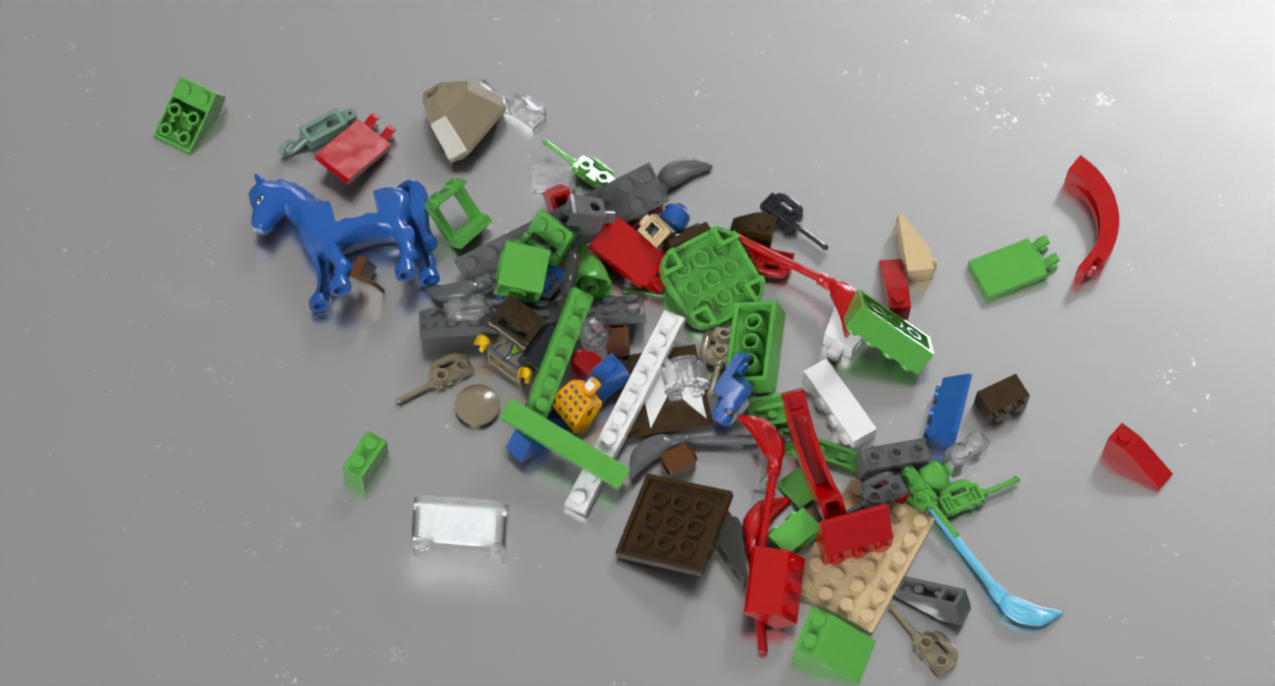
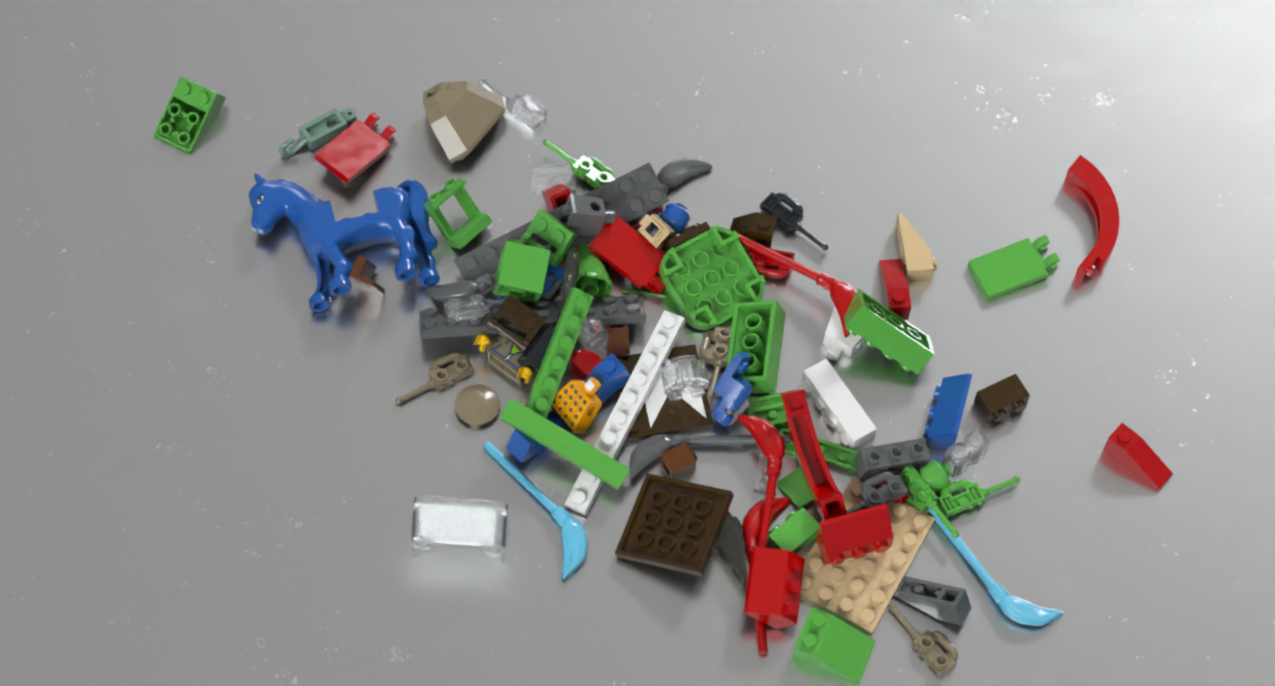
(365, 459): bright green piece -> none
(572, 532): none -> medium azure piece

